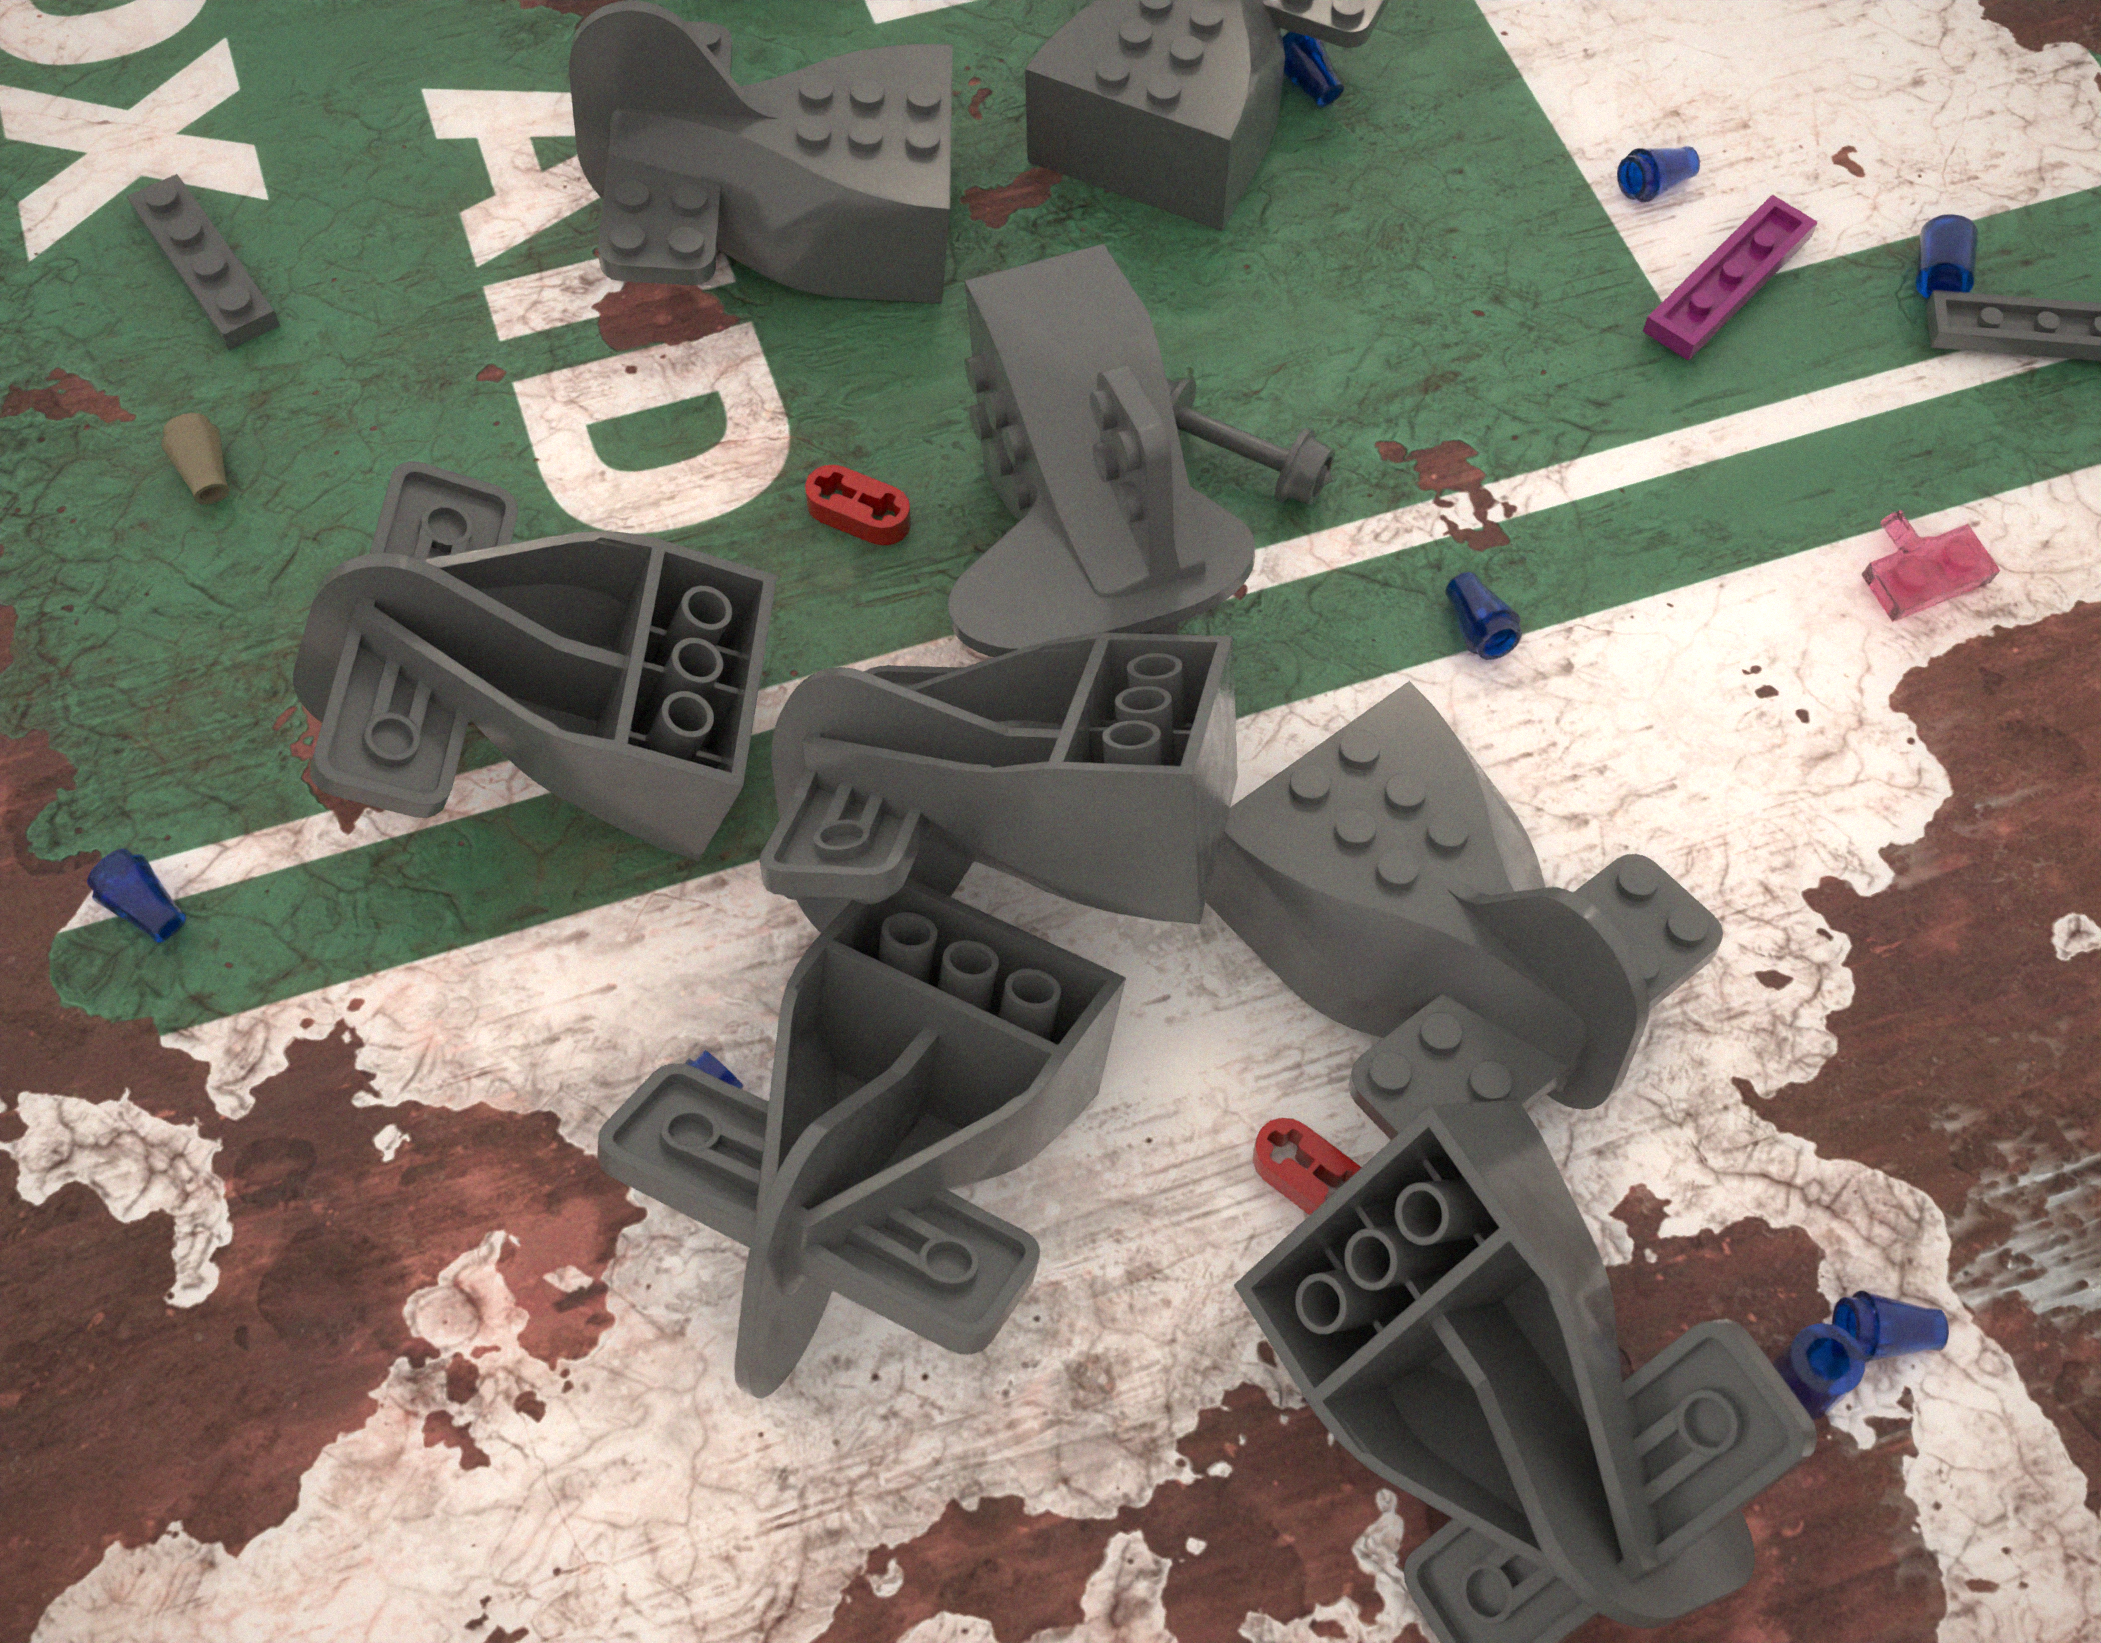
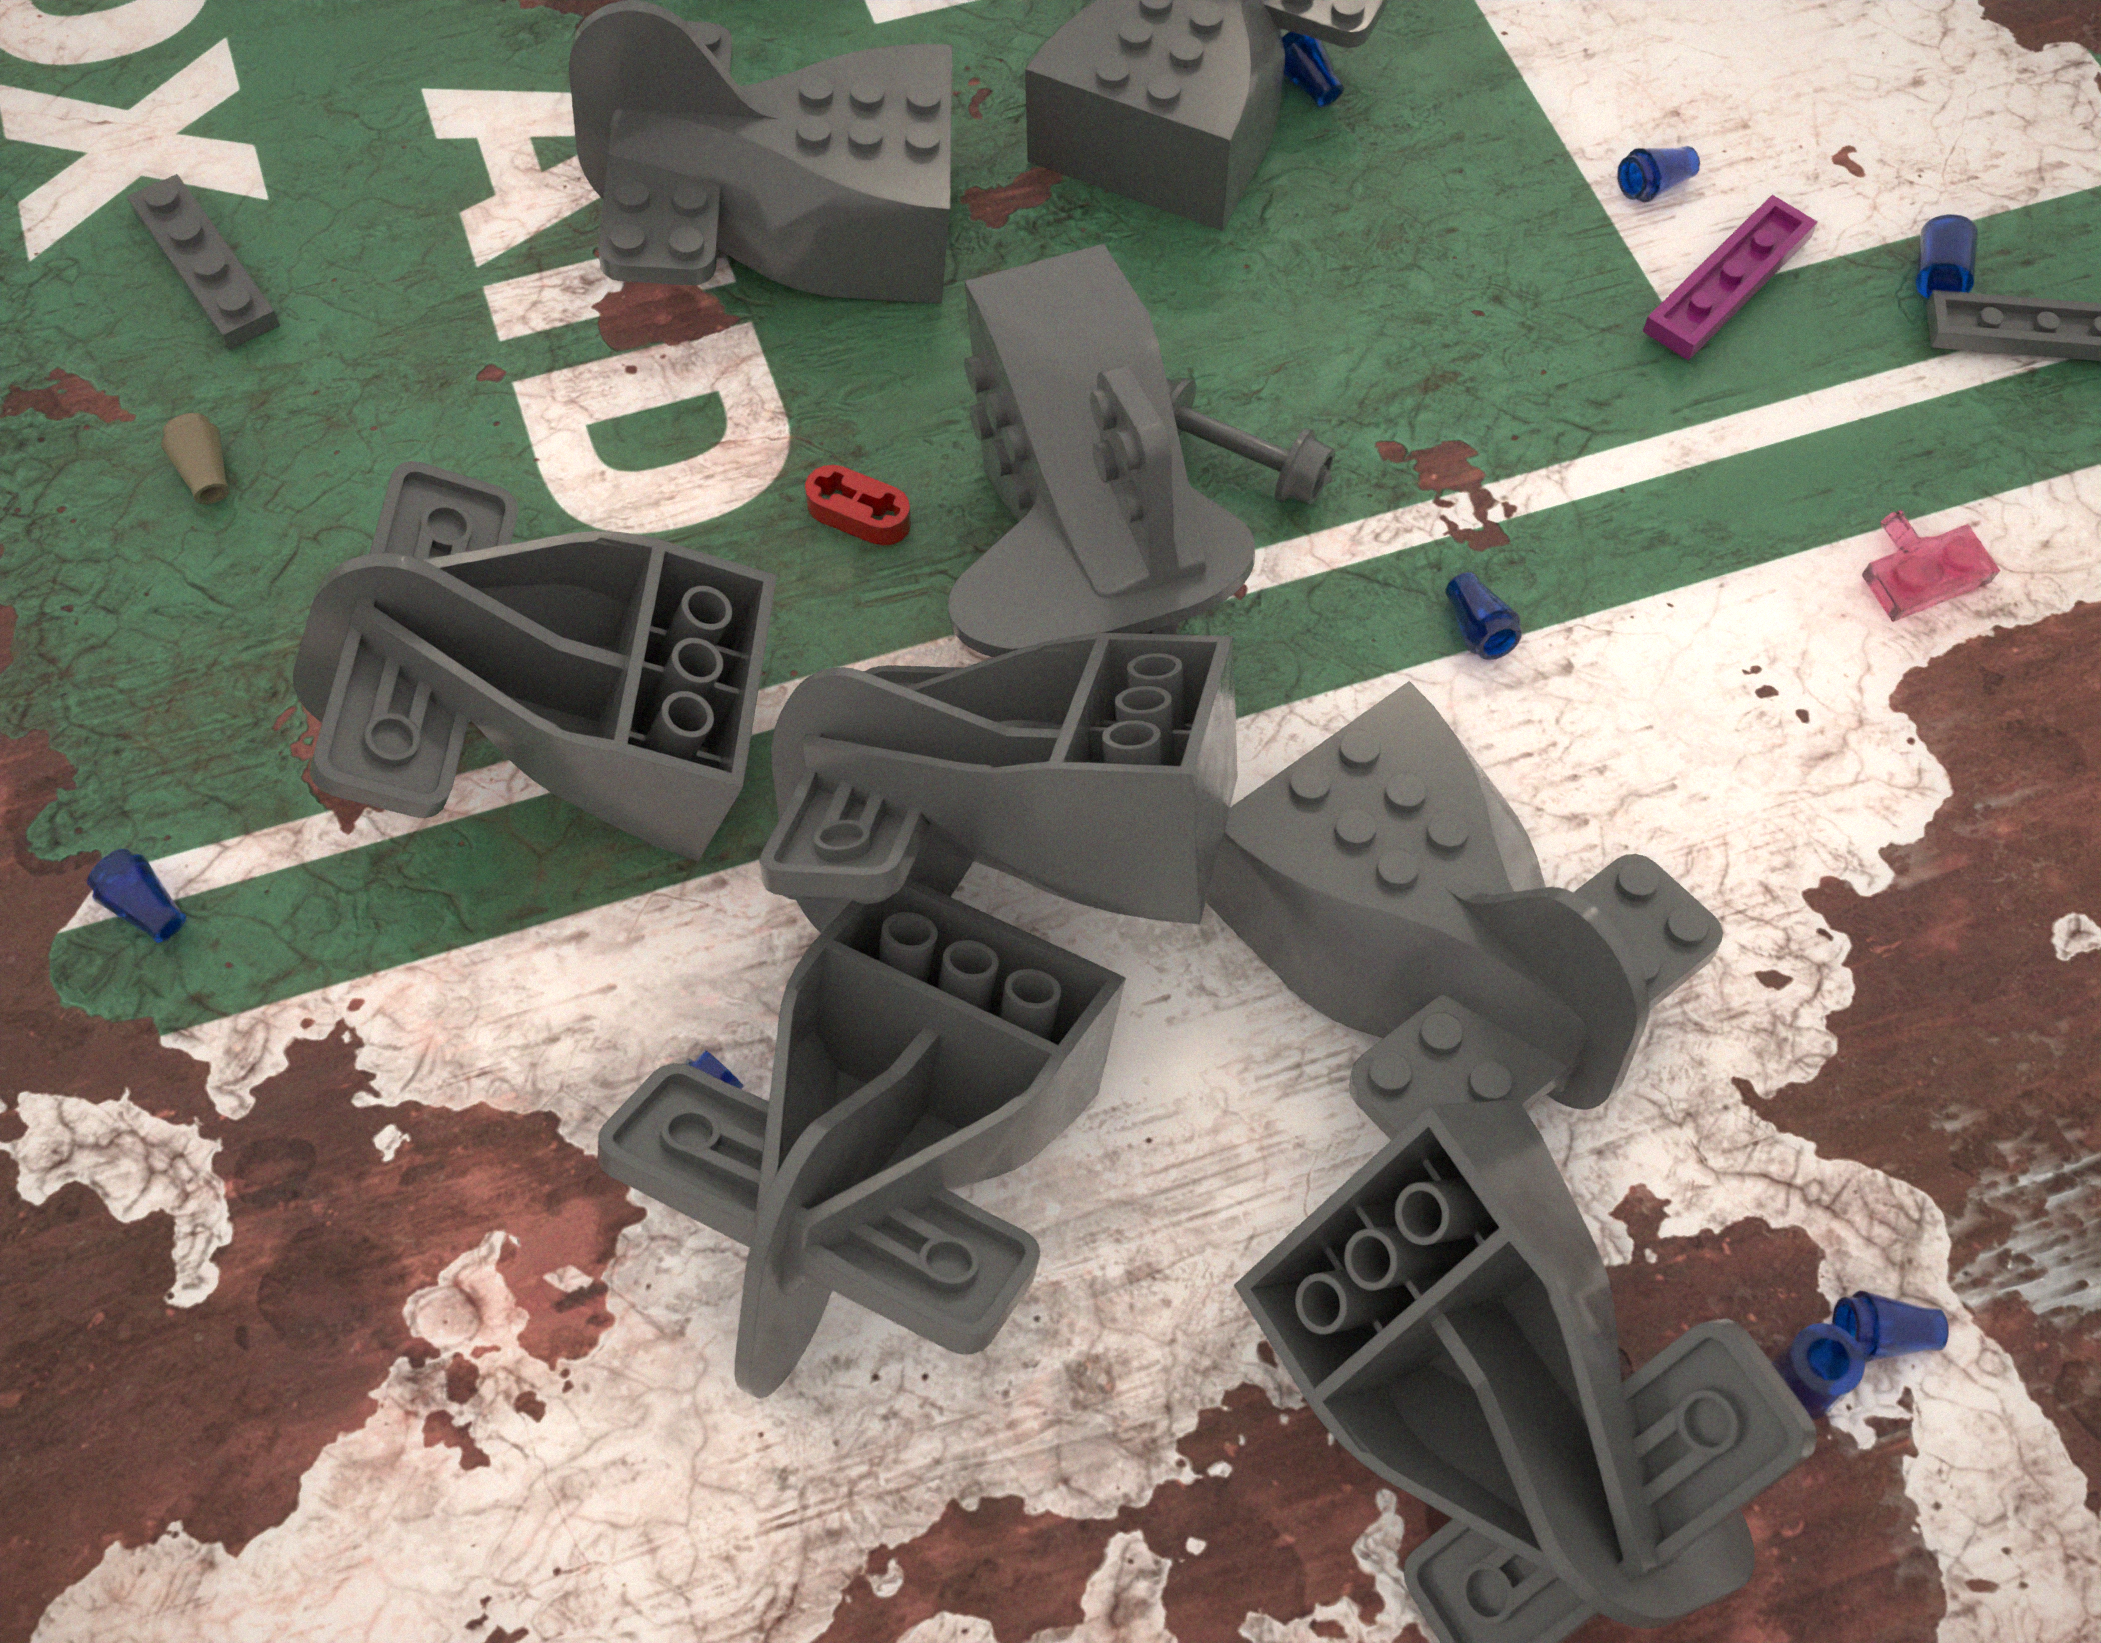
(1312, 1152): red beam -> none

